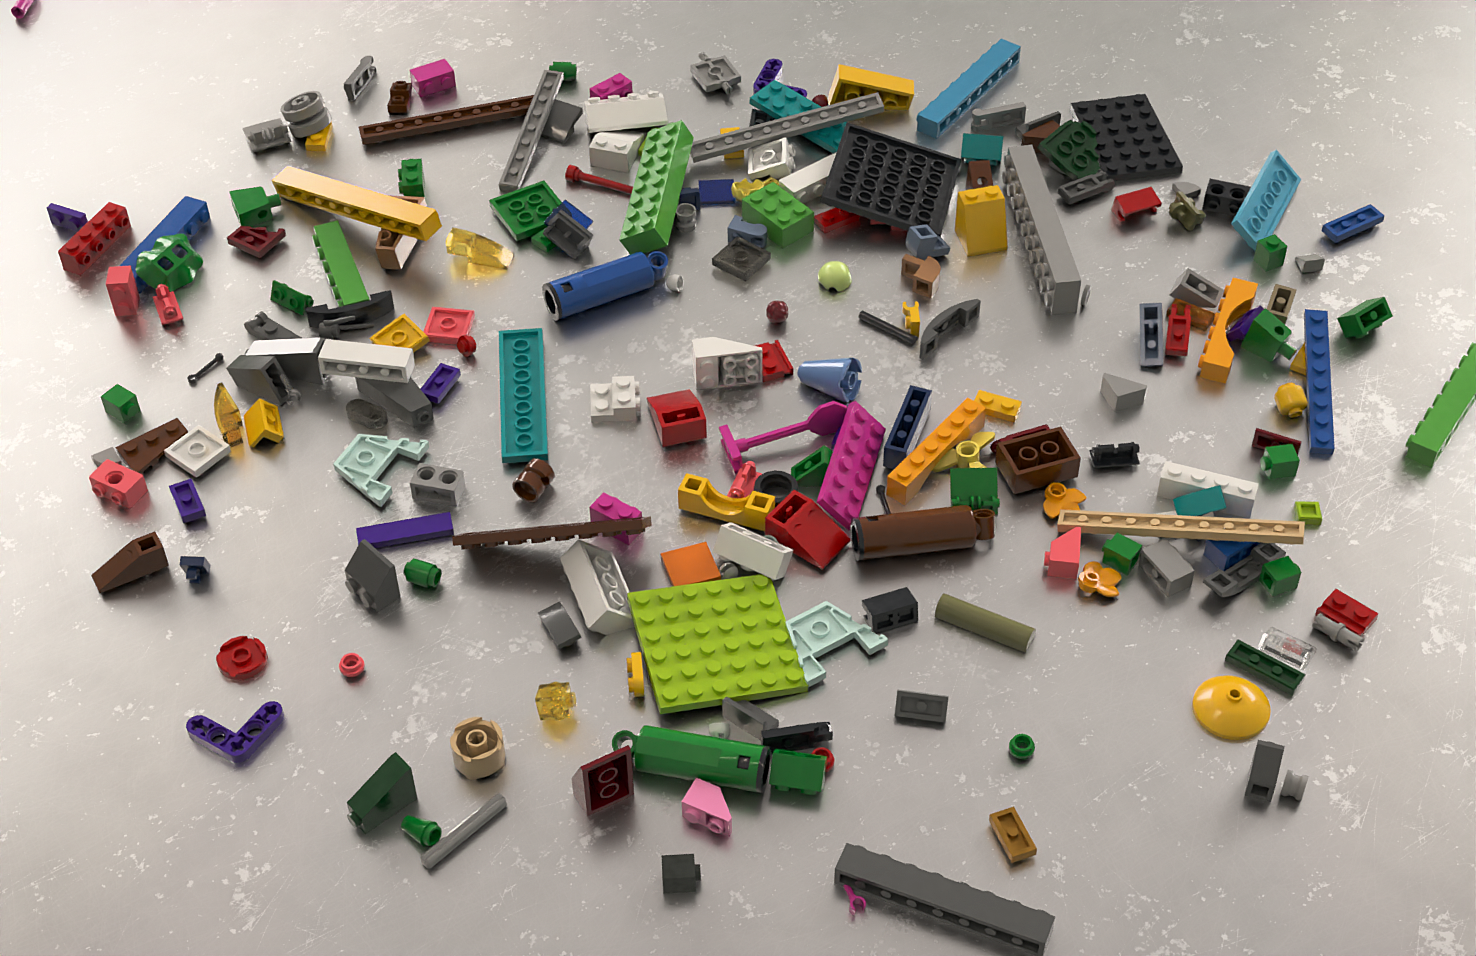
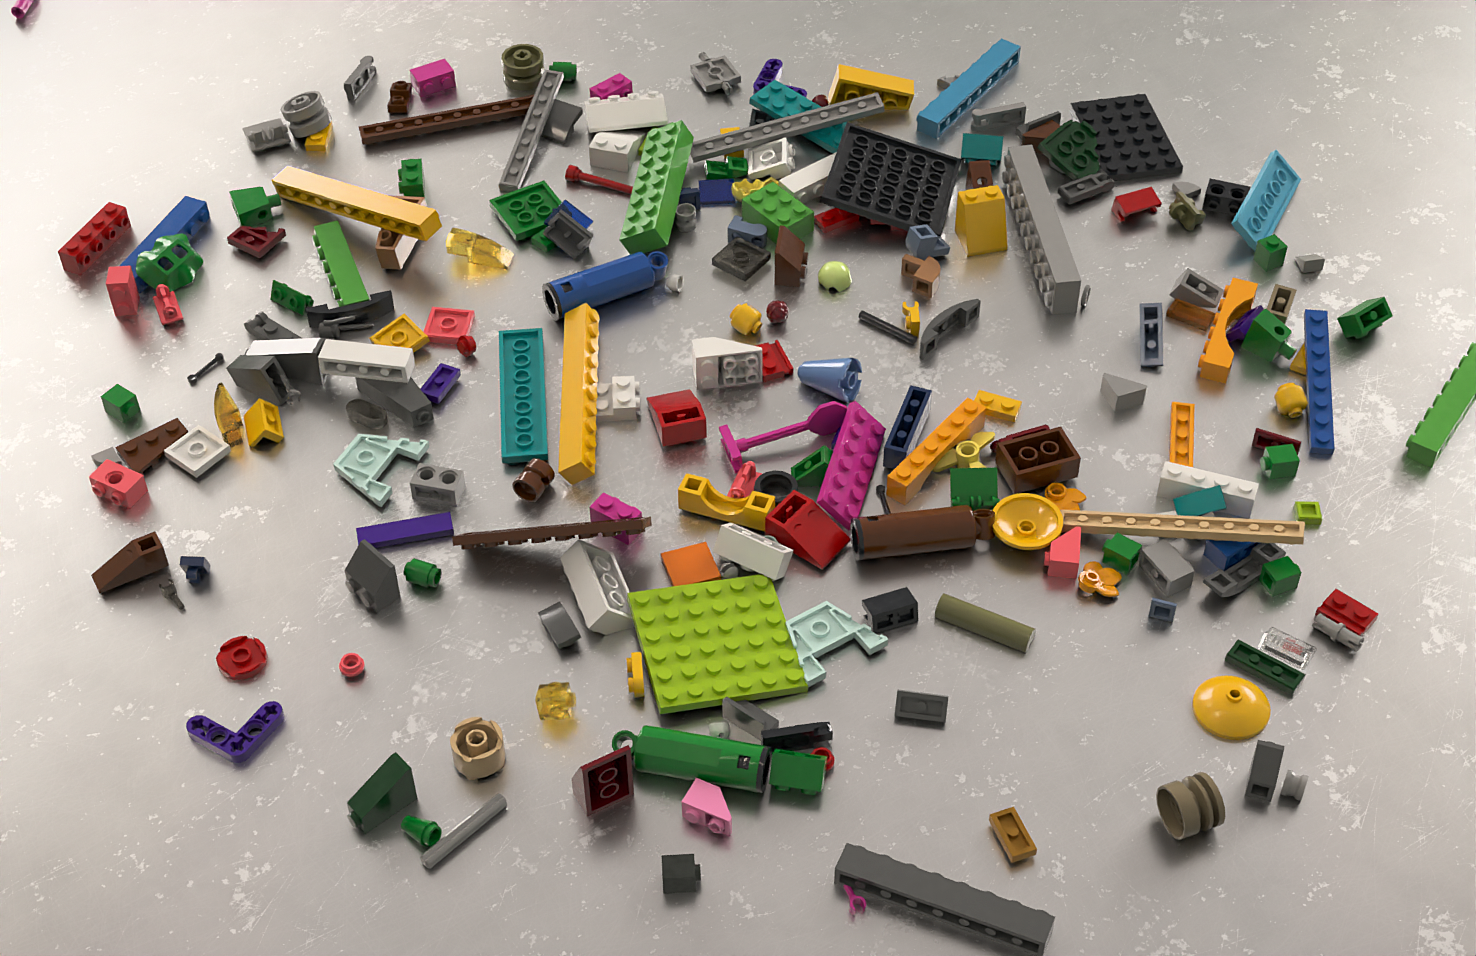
(66, 217): plate -> none
(171, 592): none -> clear smoke hand
(187, 500): dark purple plate -> none
(522, 67): none -> olive wheel
(579, 395): none -> yellow brick
(732, 168): none -> green slope
(745, 319): none -> yellow head
(789, 259): none -> reddish brown slope
(945, 82): none -> light grey tile
(1024, 741): green plate -> none
(1027, 521): none -> yellow dish
(1110, 456): black hinge -> none
(1162, 609): none -> sand blue slope
(1178, 332): red hinge -> none
(1182, 433): none -> light orange tile
(1190, 805): none -> dark tan wheel
(1353, 223): blue plate -> none

